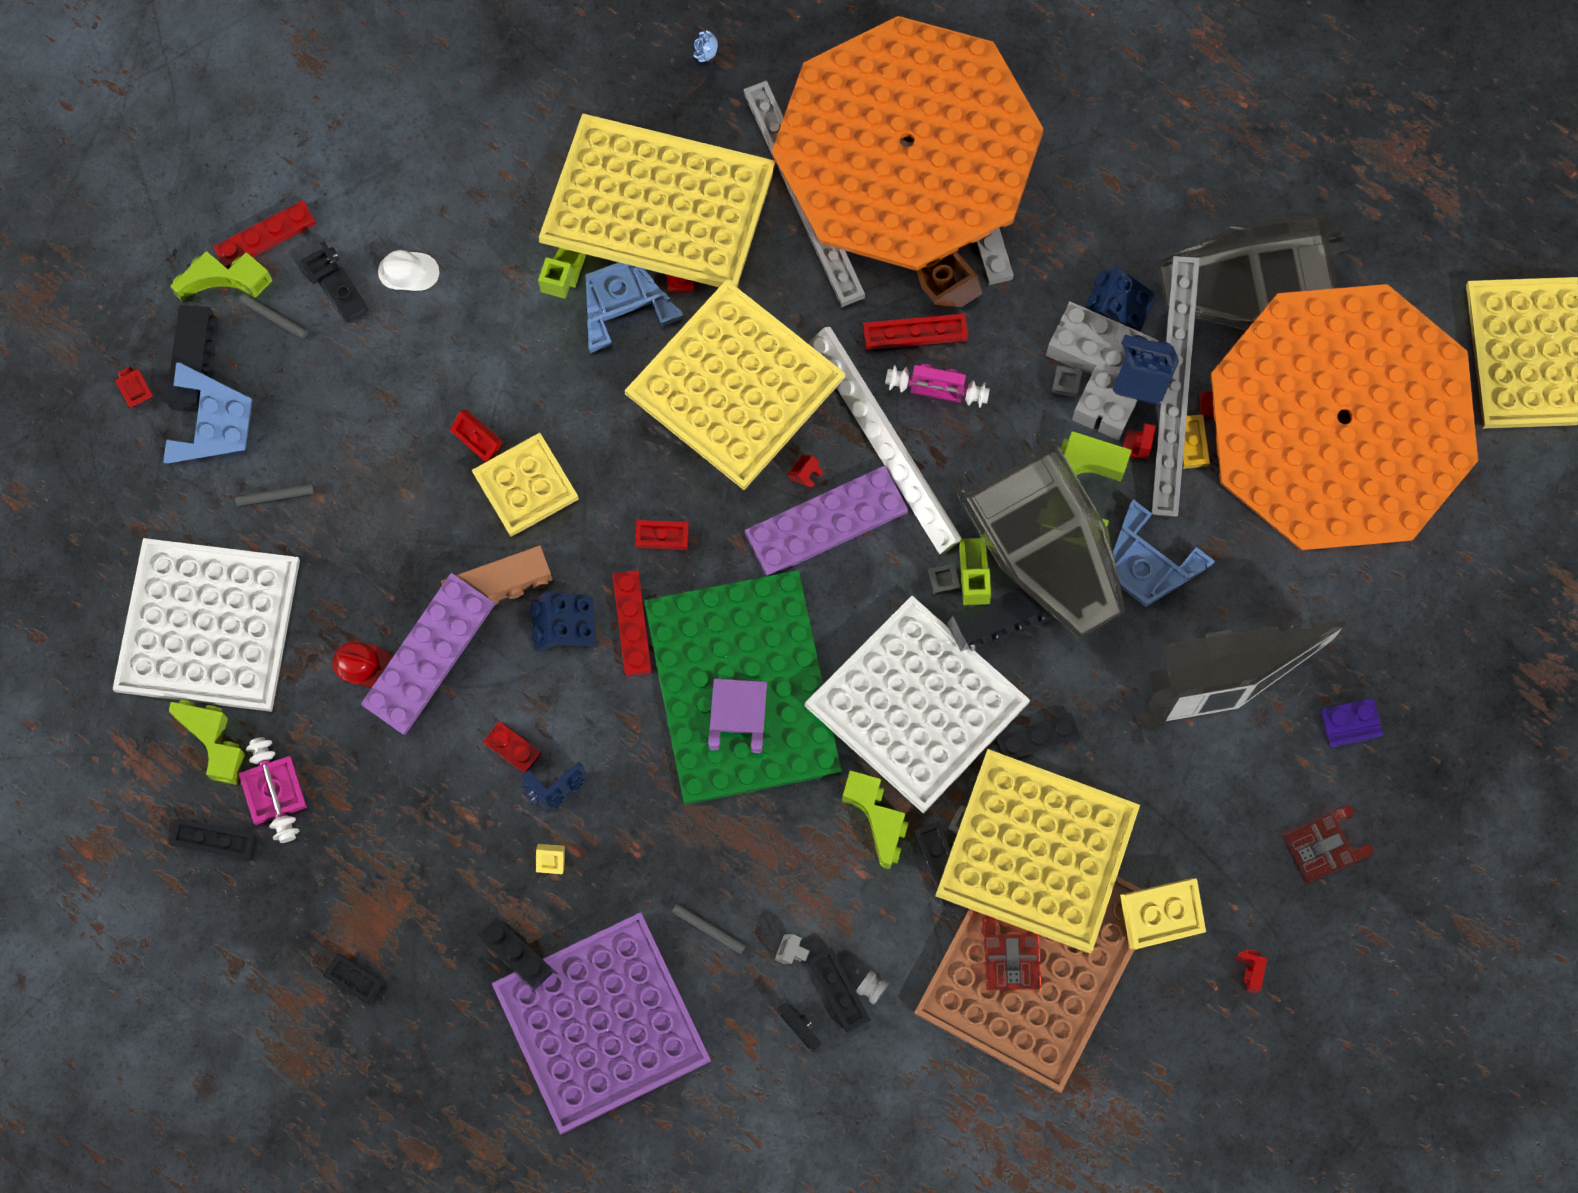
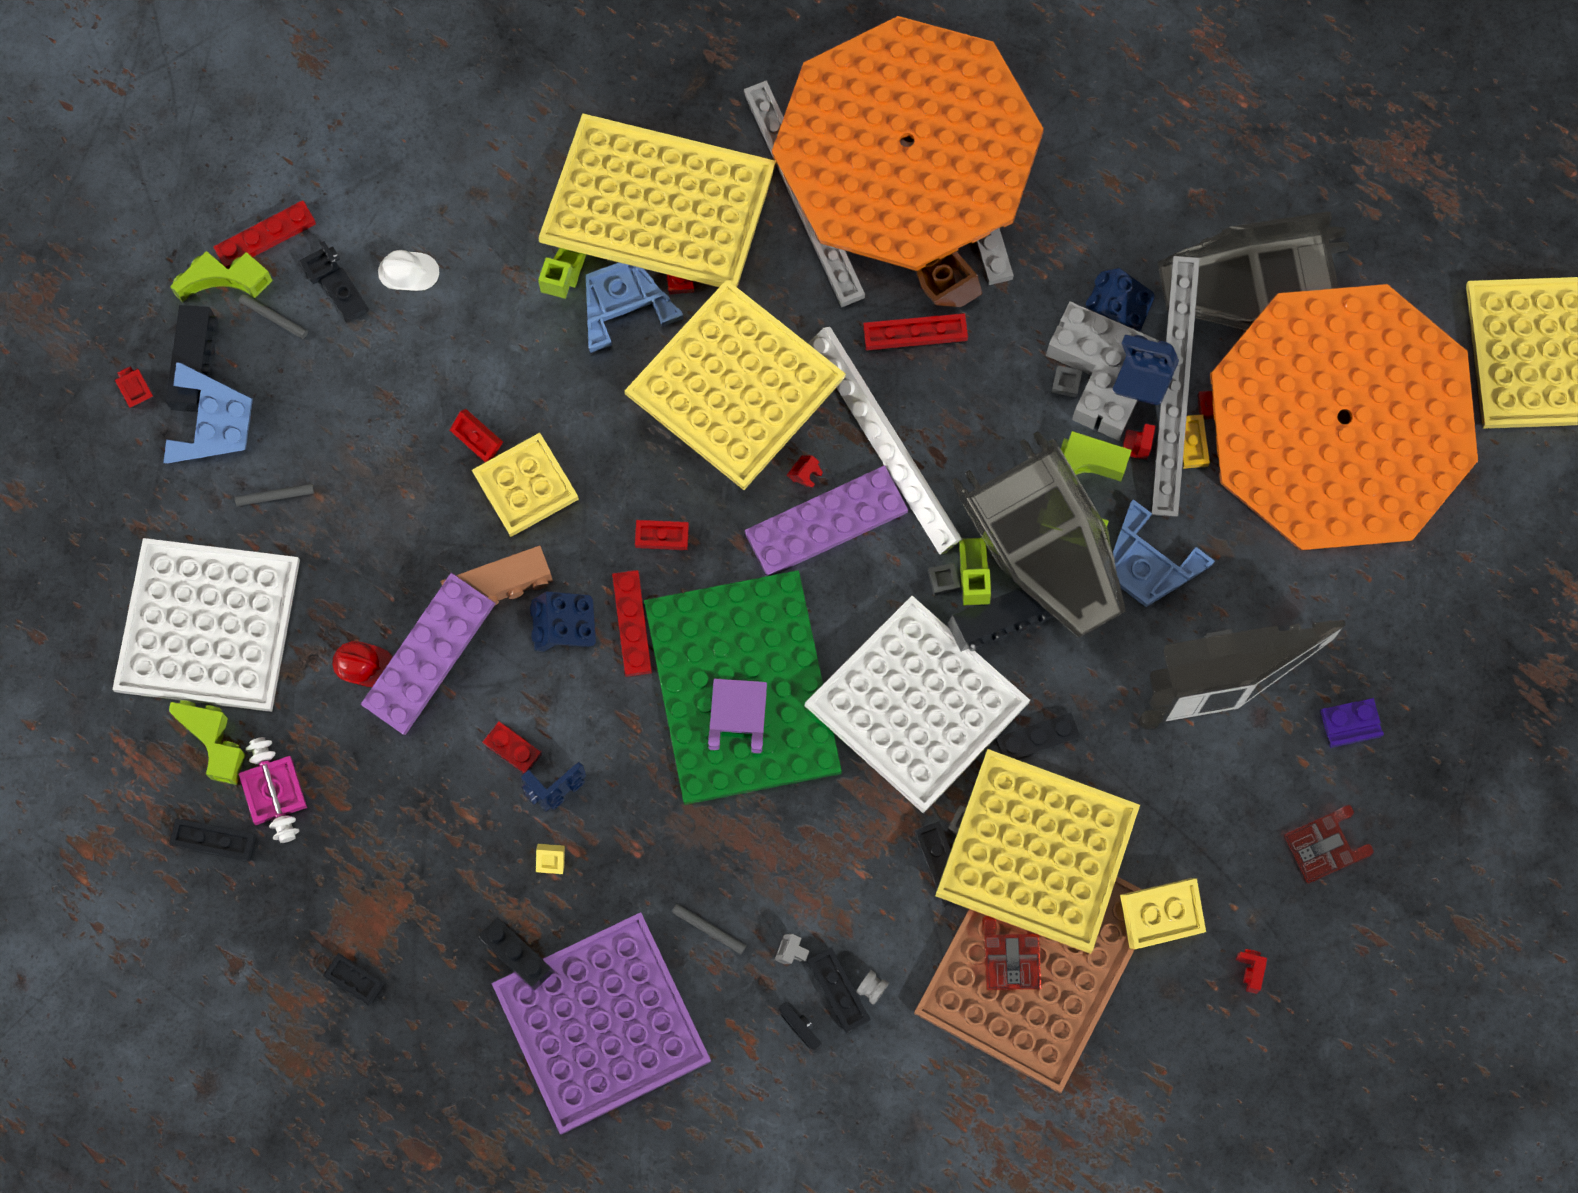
(705, 46): light blue plate -> none
(885, 823): lime arch -> none
(937, 384): plate -> none

